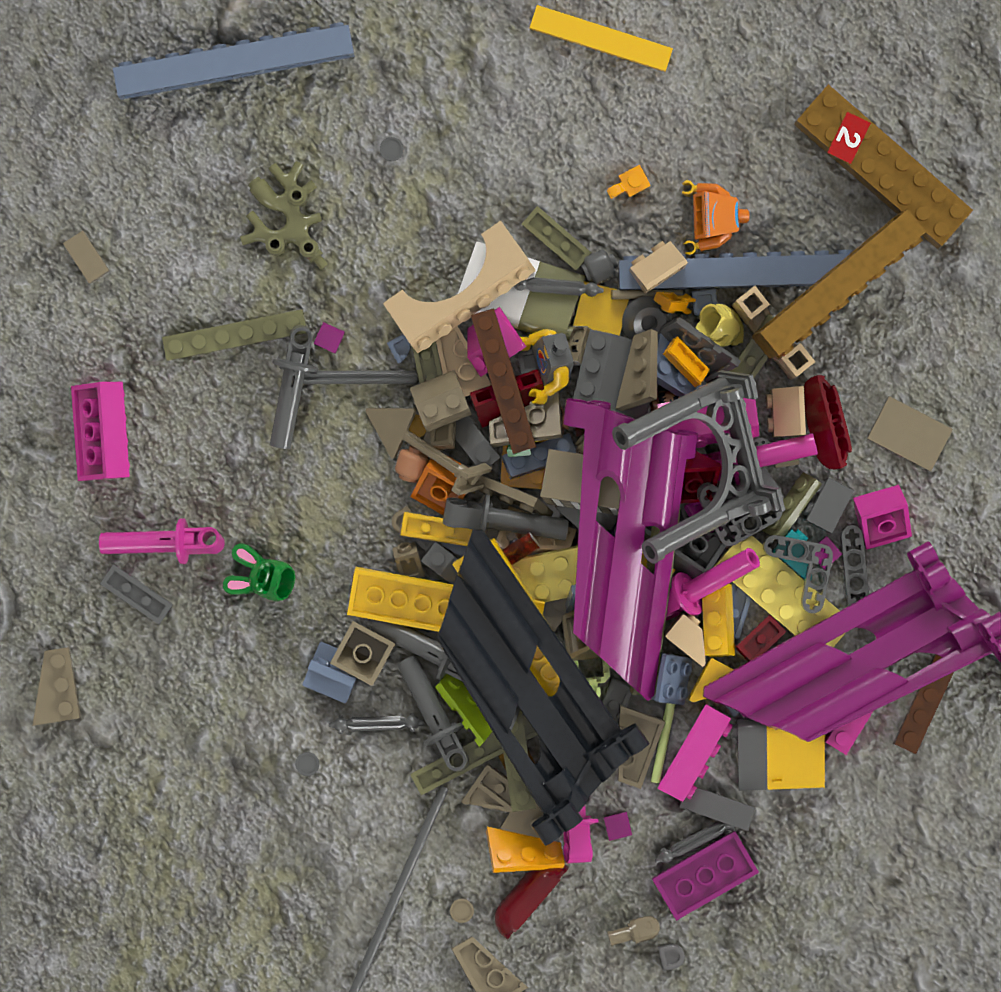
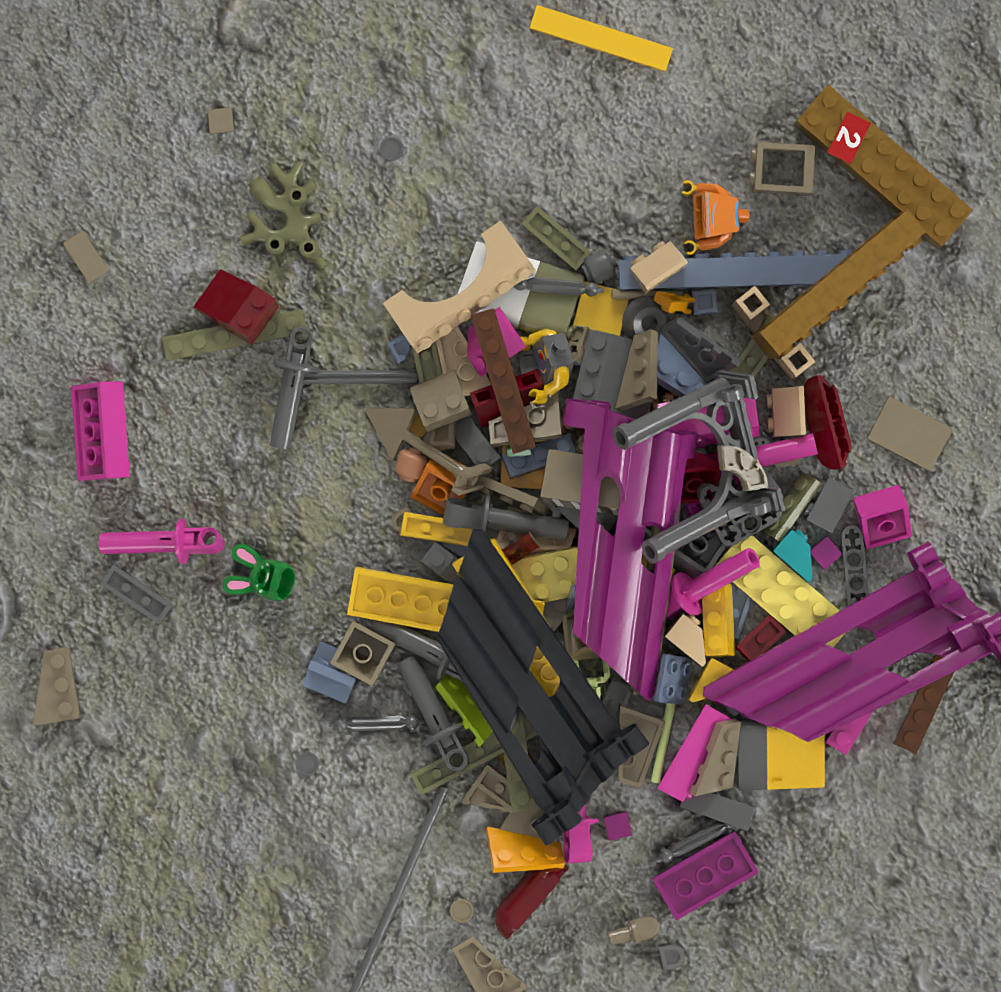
(221, 120): none -> dark tan tile
(233, 62): sand blue brick -> none
(237, 306): none -> dark red slope
(329, 338): magenta tile -> none
(408, 560): dark tan bracket -> none
(631, 182): light orange plate -> none
(686, 361): light orange plate -> none
(720, 762): none -> dark tan wing
(721, 325): light yellow helmet -> none
(743, 466): none -> tile
(806, 175): none -> dark tan window
(809, 557): dark grey beam -> none

